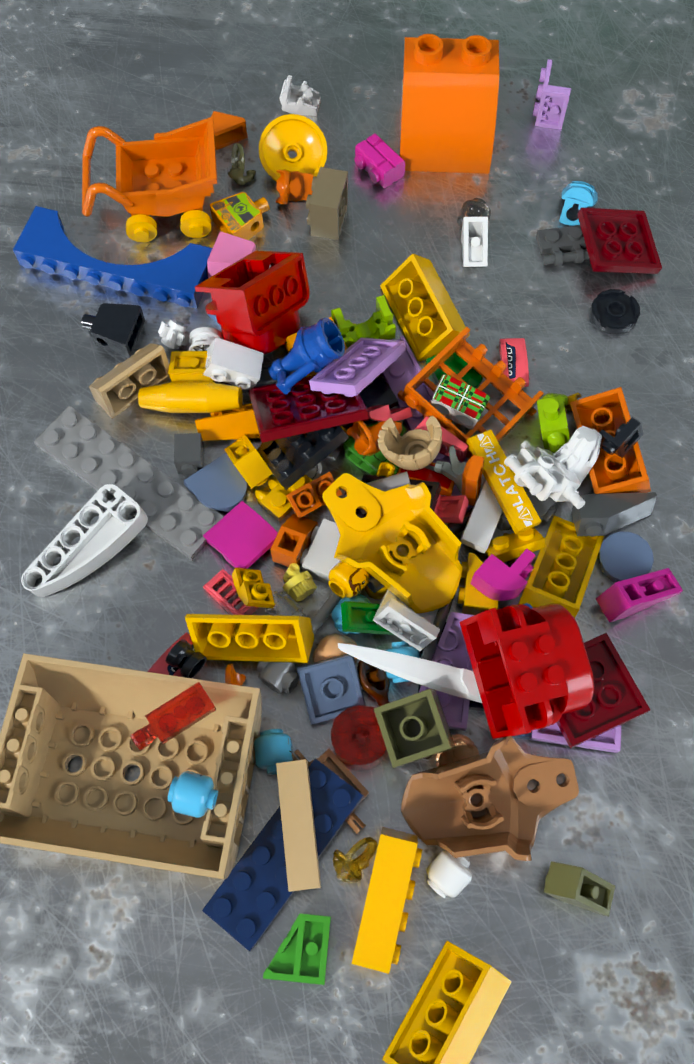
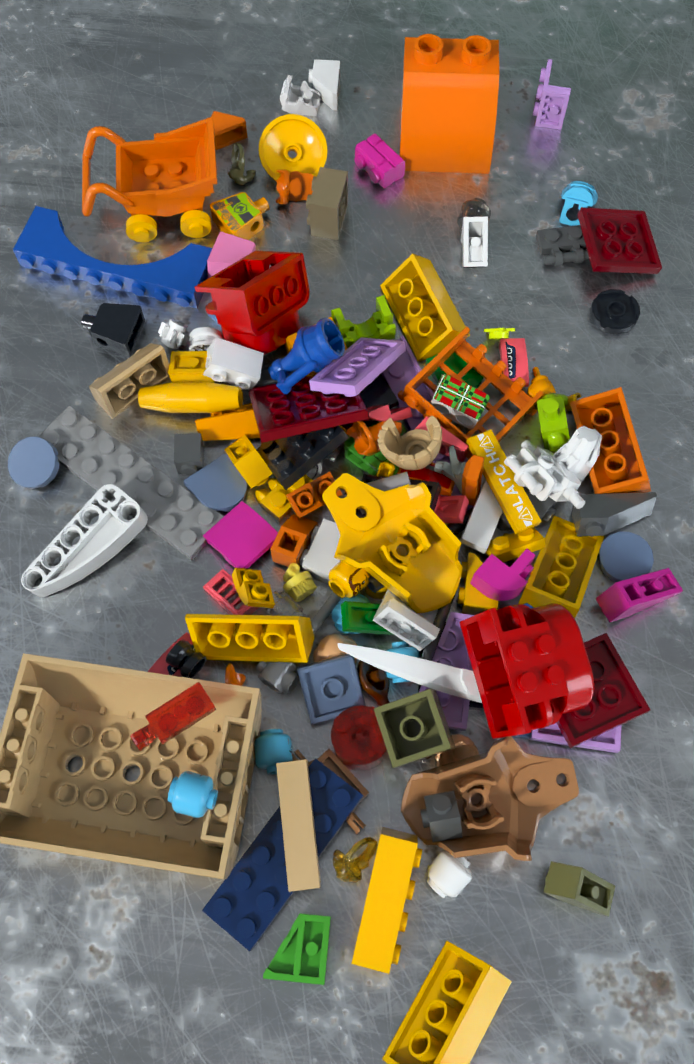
(33, 462): none -> sand blue tile
(326, 81): none -> white slope
(442, 816): none -> dark grey brick
(499, 333): none -> neon yellow plate
(538, 383): none -> light orange piece
(624, 439): black bracket -> none

